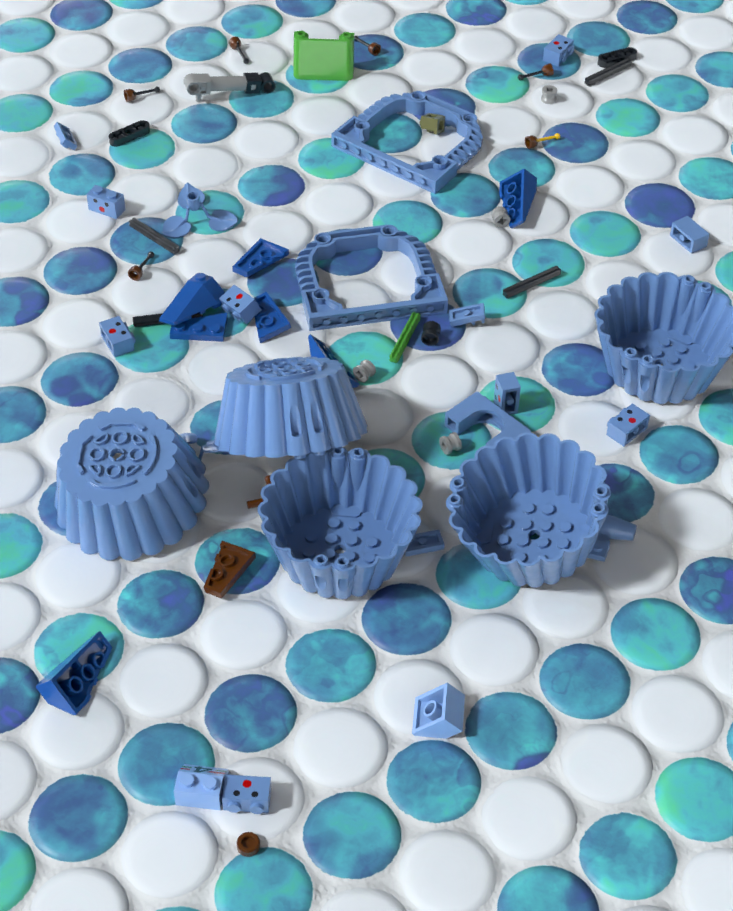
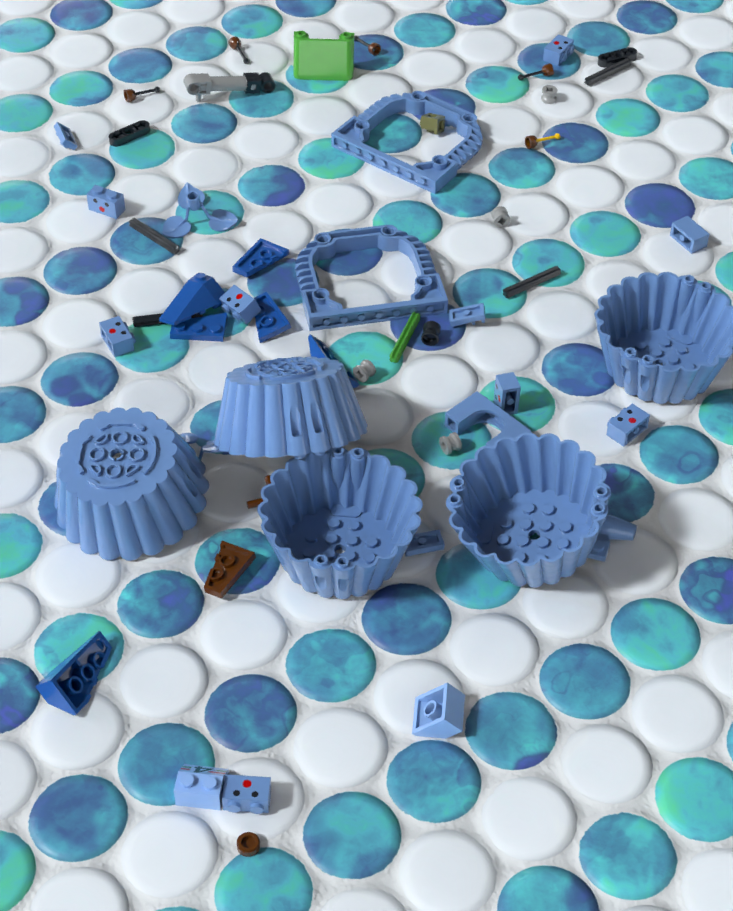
(138, 270): reddish brown hinge -> none
(517, 195): blue wedge -> none

